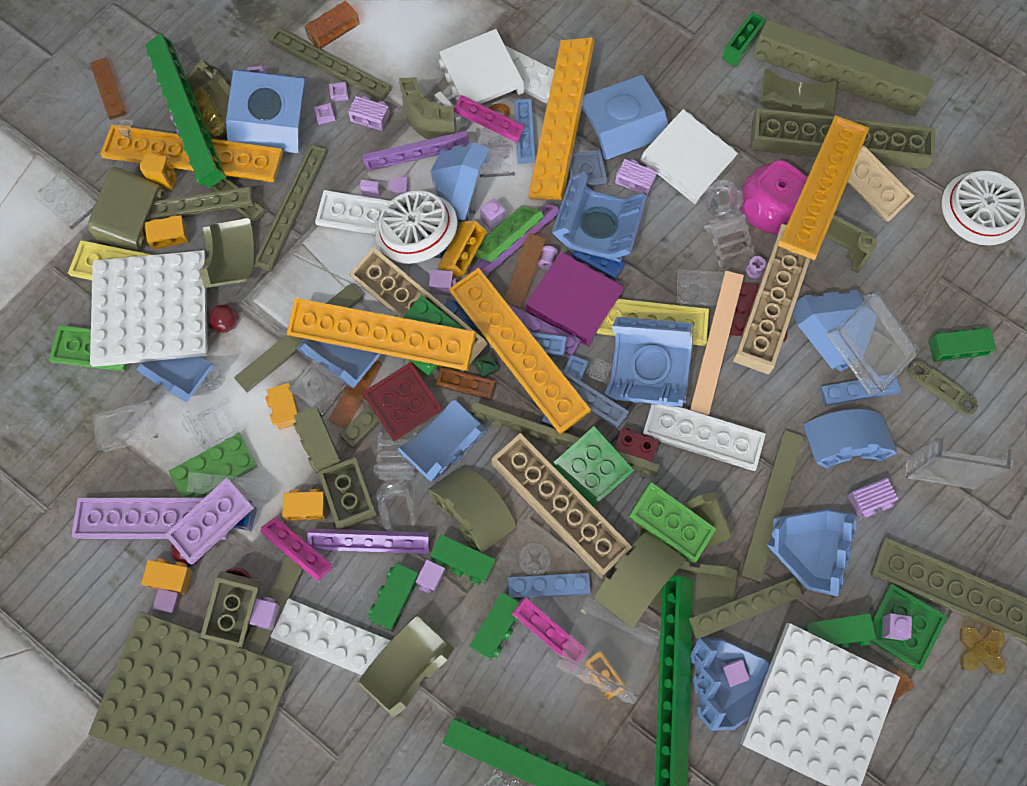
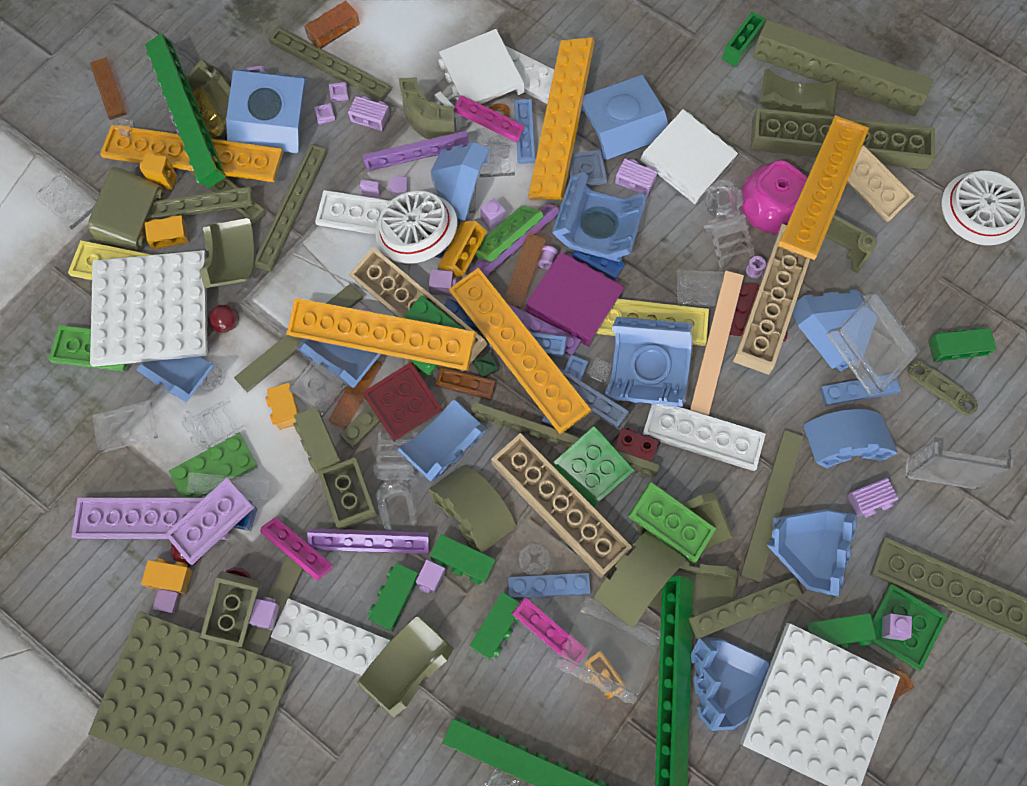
(304, 505): light orange brick -> none
(735, 672): lavender tile -> none
(982, 651): clear yellow plant -> none

